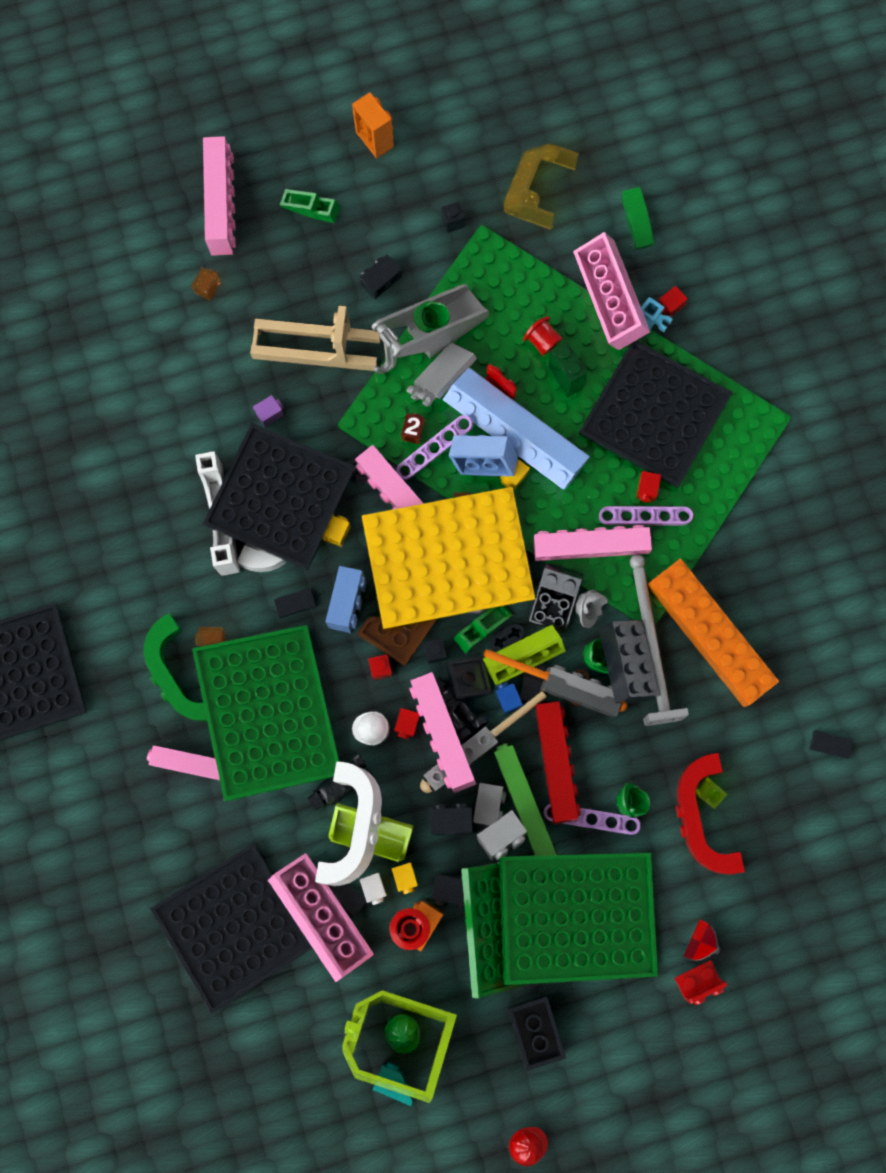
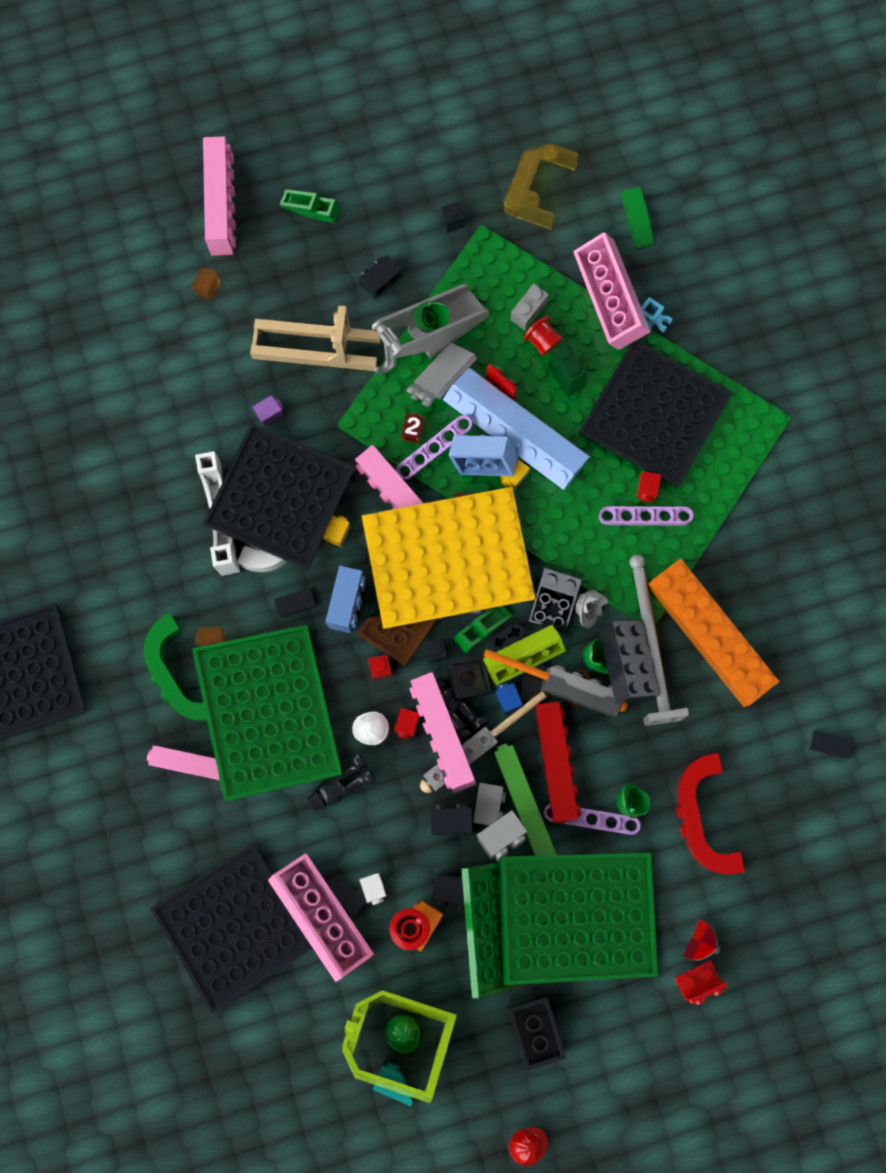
(365, 827): white arch -> none
(373, 124): orange brick -> none
(392, 834): lime container -> none
(405, 878): yellow brick -> none
(529, 307): none -> light grey brick
(592, 543): bright pink brick -> none
(672, 302): red brick -> none
(711, 792): clear neon green brick -> none

